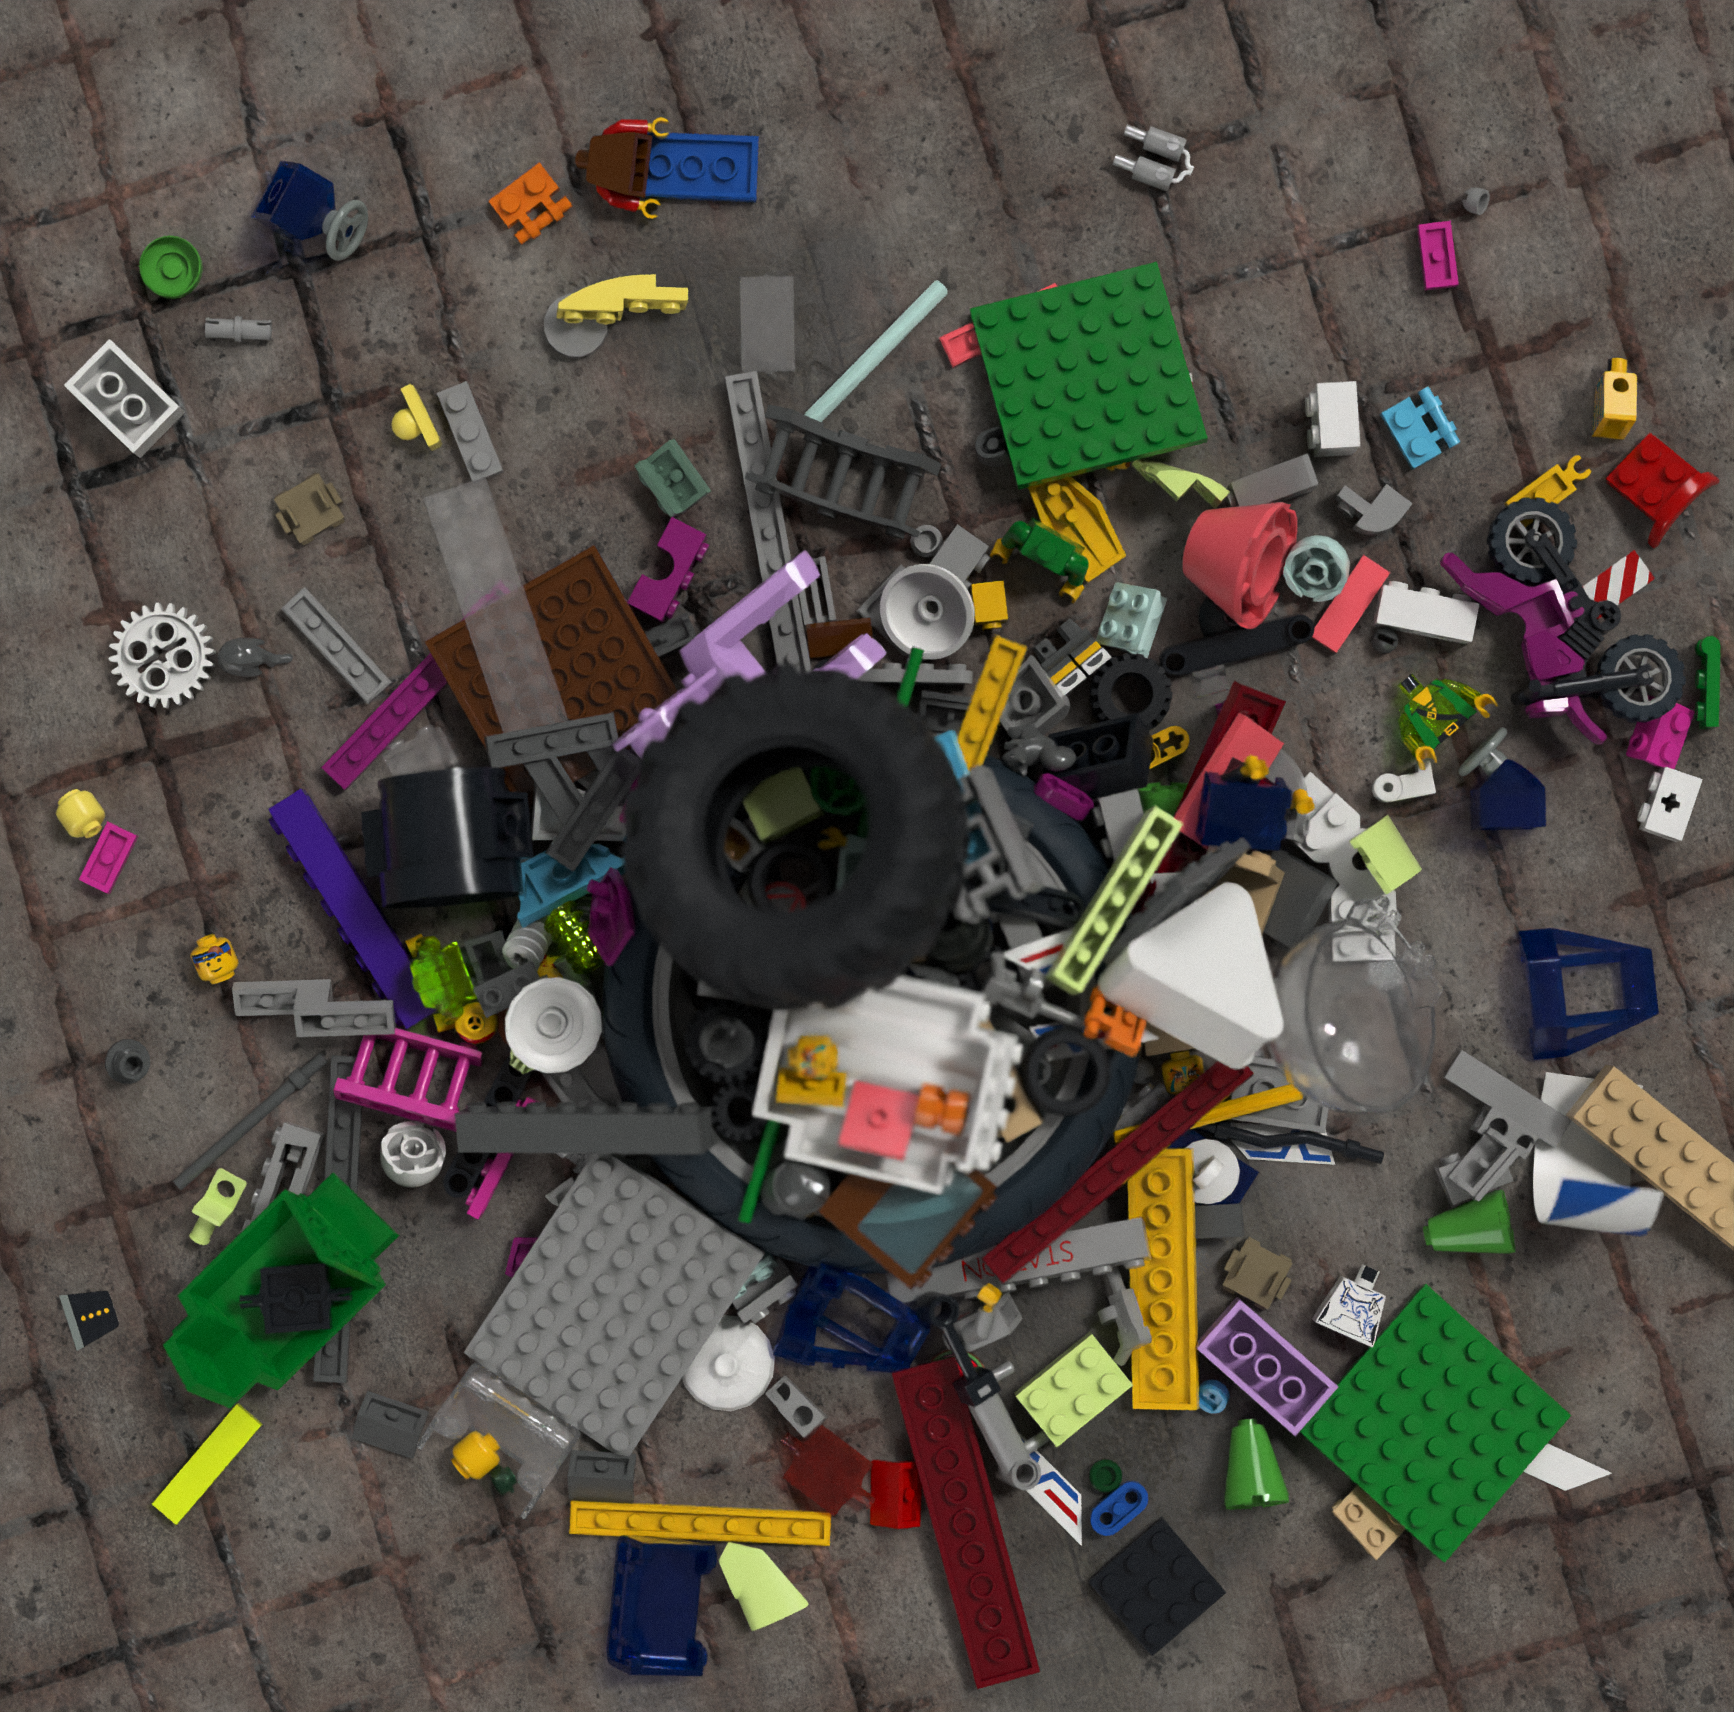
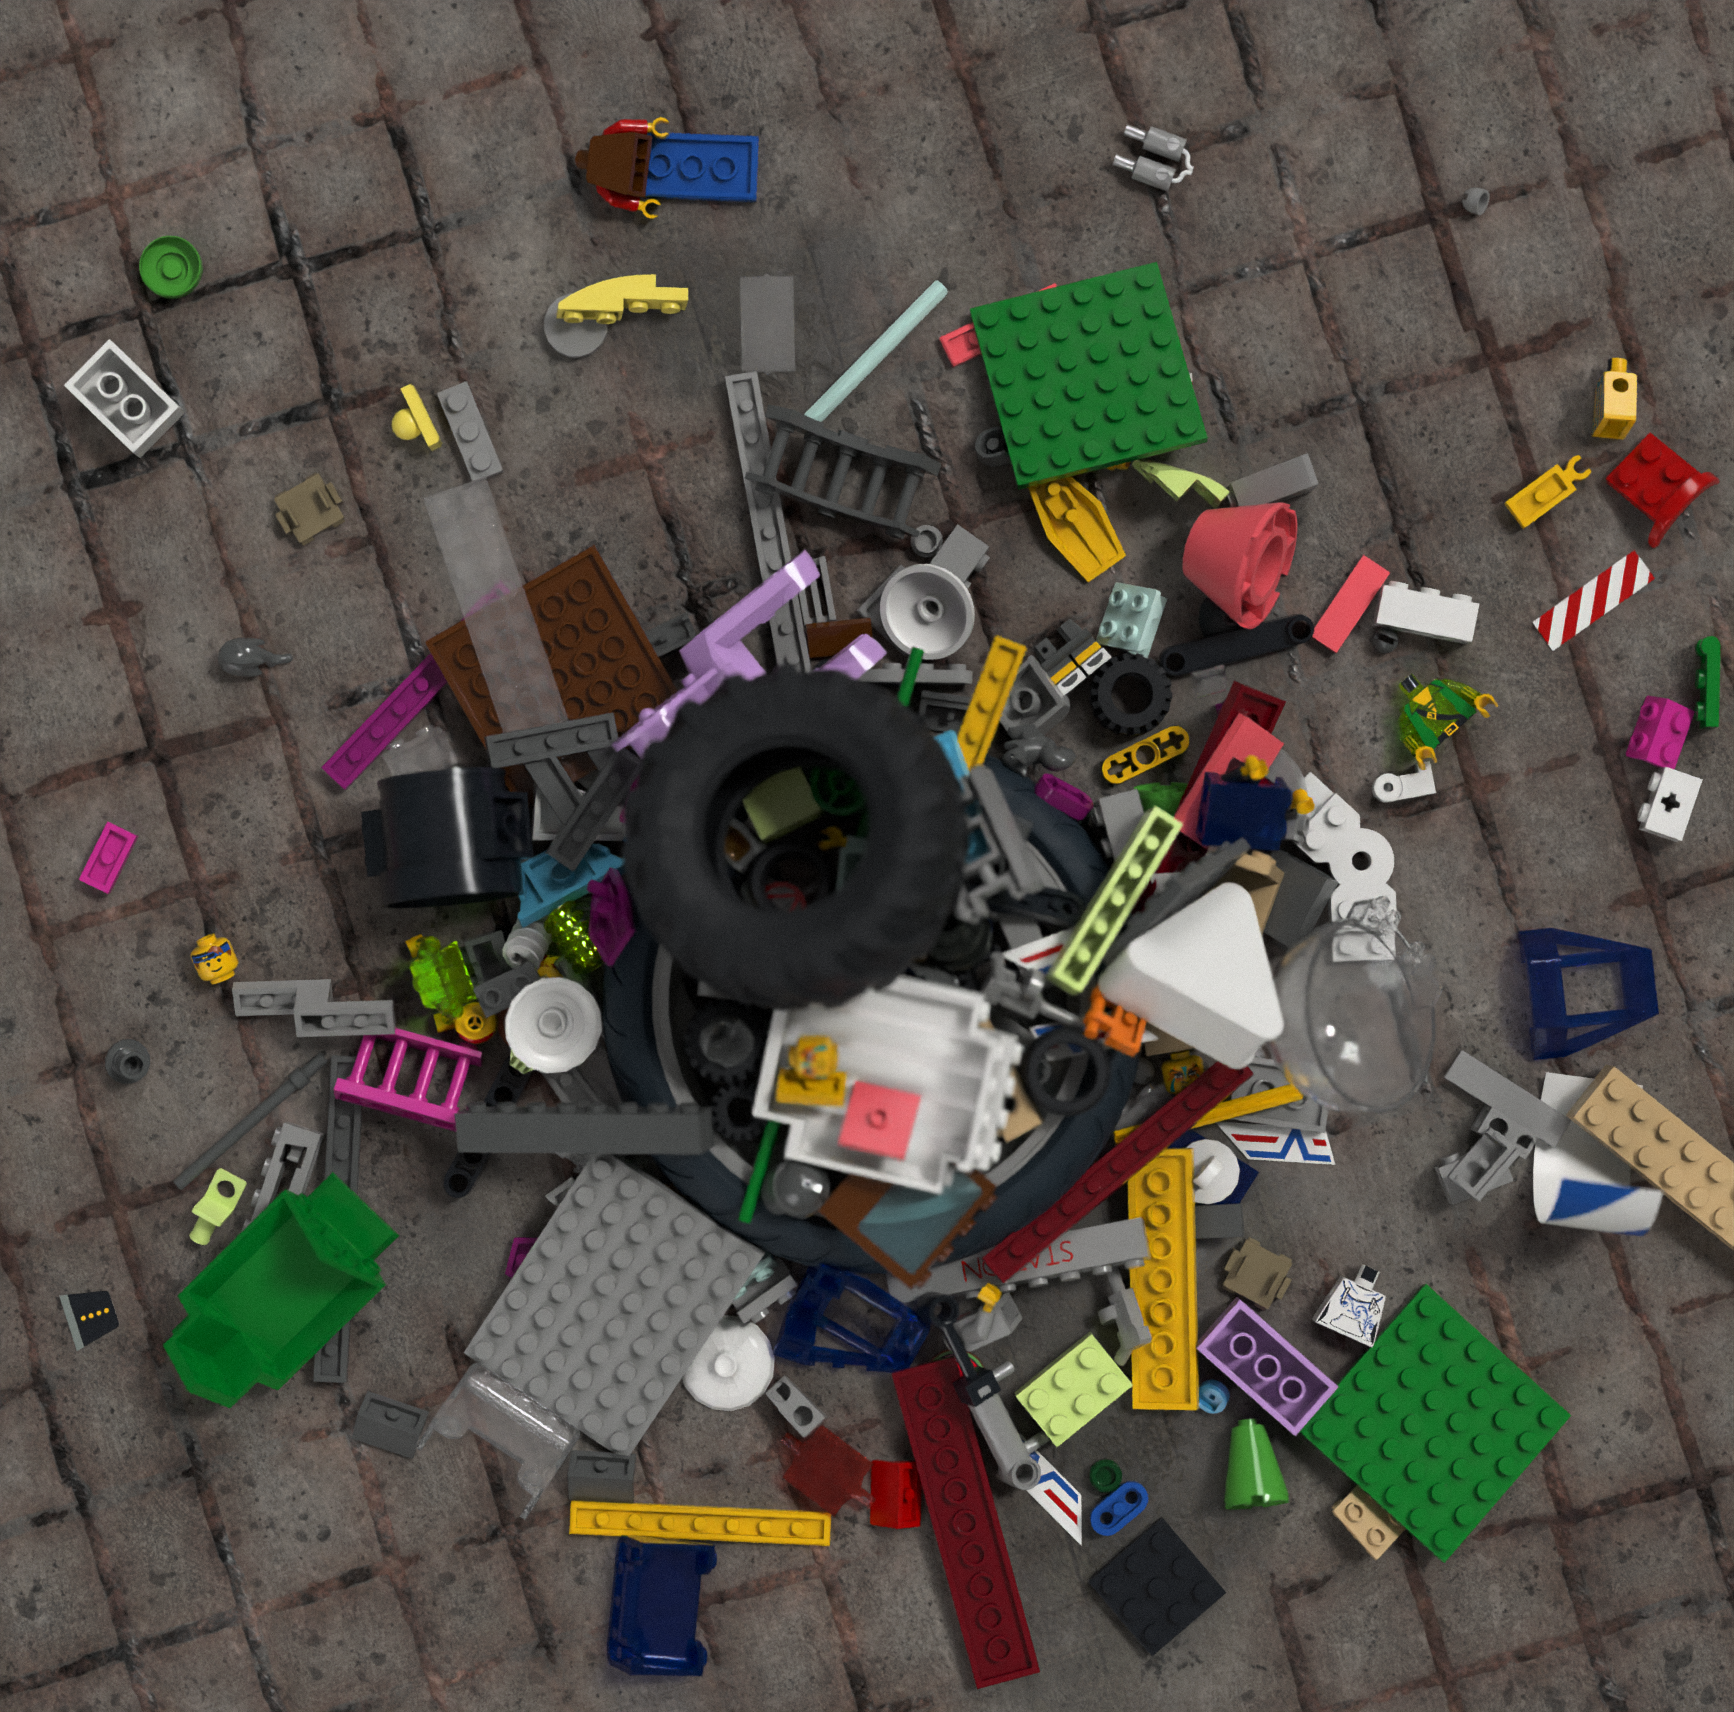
(80, 814): light yellow head -> none
(177, 680): white gear -> none
(207, 1464): neon yellow tile -> none
(238, 329): light grey pin -> none
(296, 1297): black plate -> none
(303, 206): clear blue piece -> none
(336, 645): light grey tile -> none
(351, 904): dark purple brick -> none
(412, 1154): white cylinder -> none
(476, 1455): yellow head -> none
(493, 1173): dark pink plate -> none
(503, 1479): clear green plate -> none
(523, 197): orange plate -> none
(659, 597): magenta arch -> none
(672, 479): sand green bracket -> none
(759, 1585): yellowish green panel -> none
(942, 1109): orange wheel -> none
(989, 604): yellow brick -> none
(1047, 549): green torso -> none
(1109, 756): black brick -> none
(1317, 568): light aqua cylinder -> none
(1333, 419): white brick -> none
(1350, 1148): black bar -> none
(1375, 517): light grey brick -> none
(1386, 854): yellowish green slope -> none
(1412, 434): medium azure plate -> none
(1437, 255): dark pink plate -> none
(1473, 1227): bright green cone -> none
(1508, 794): clear blue piece -> none
(1563, 1468): white sticker -> none
(1565, 611): piece -> none

